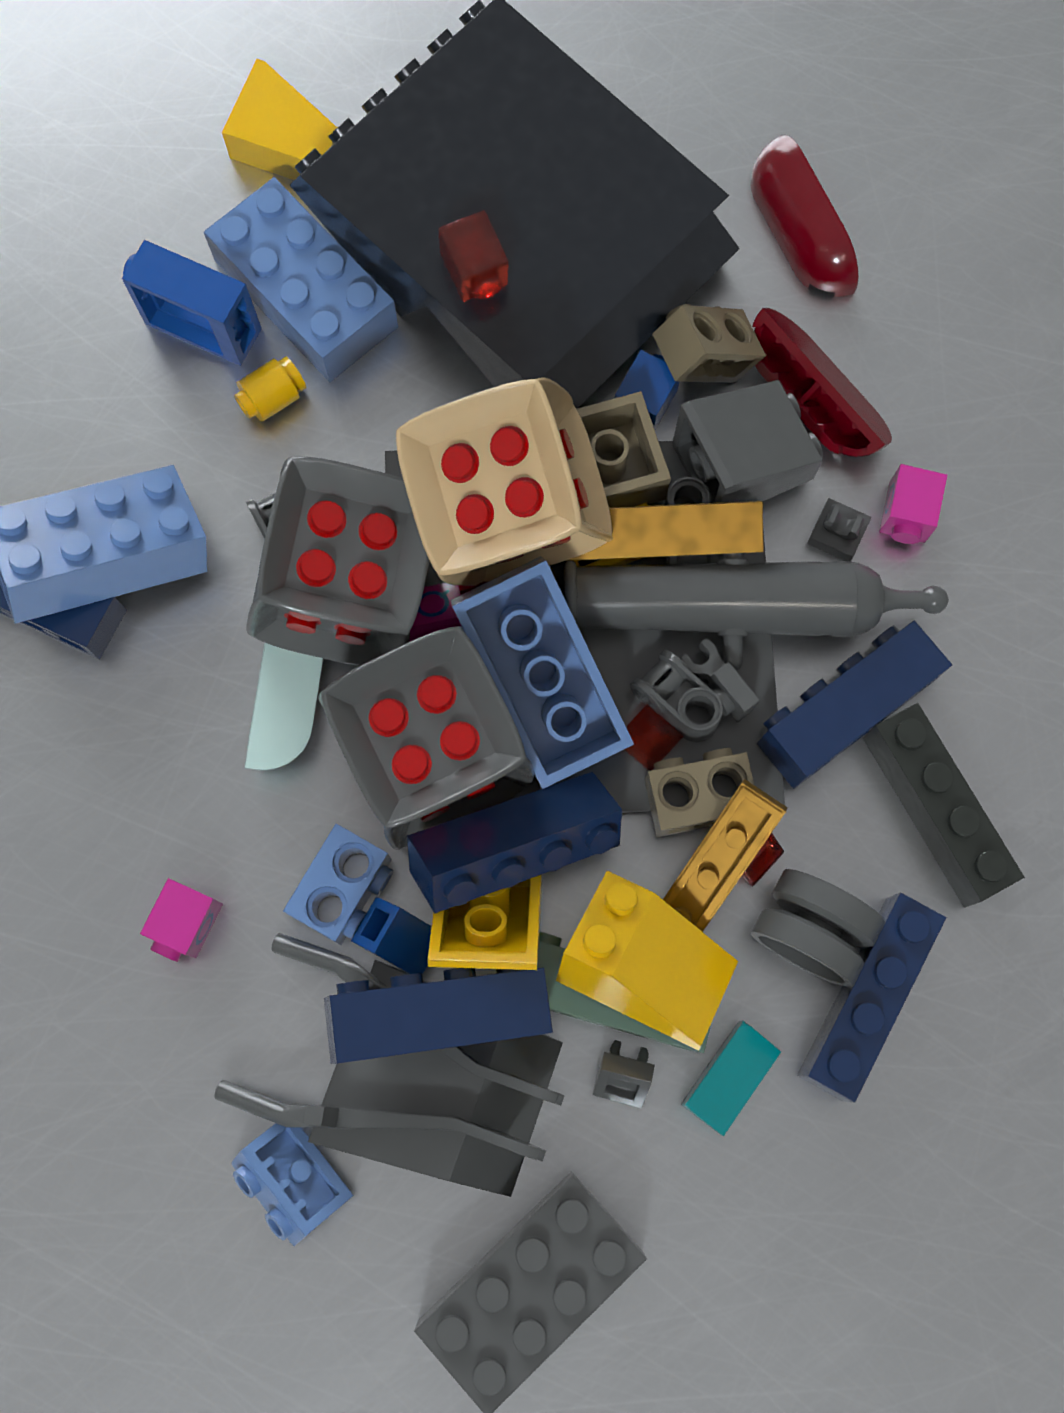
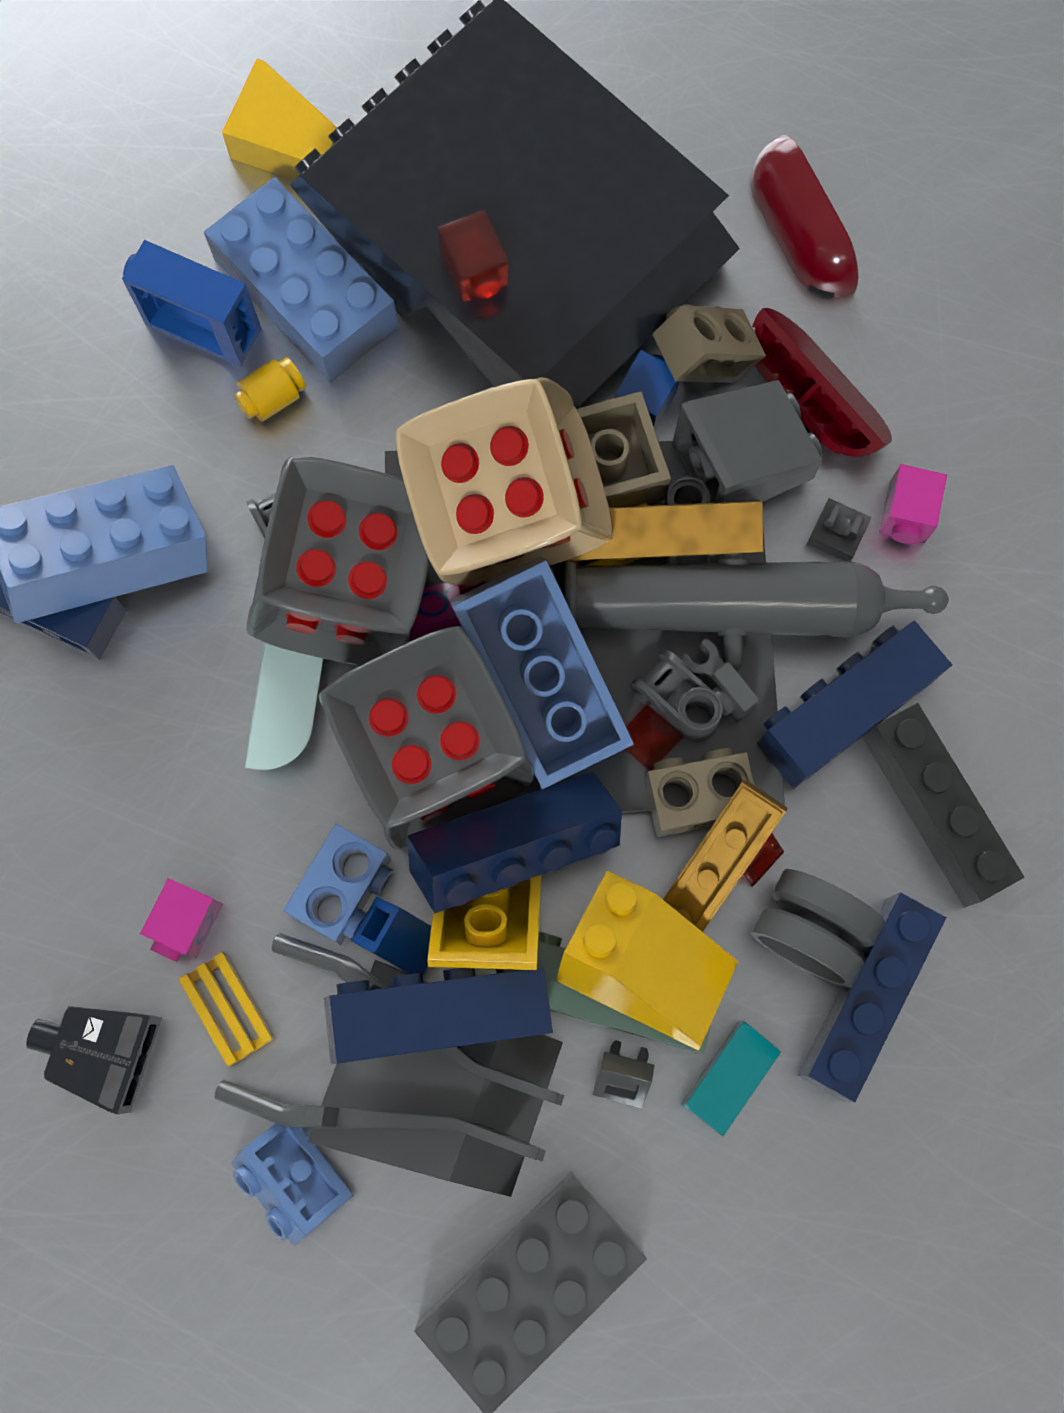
(97, 1054): none -> black torso
(204, 973): none -> yellow tile

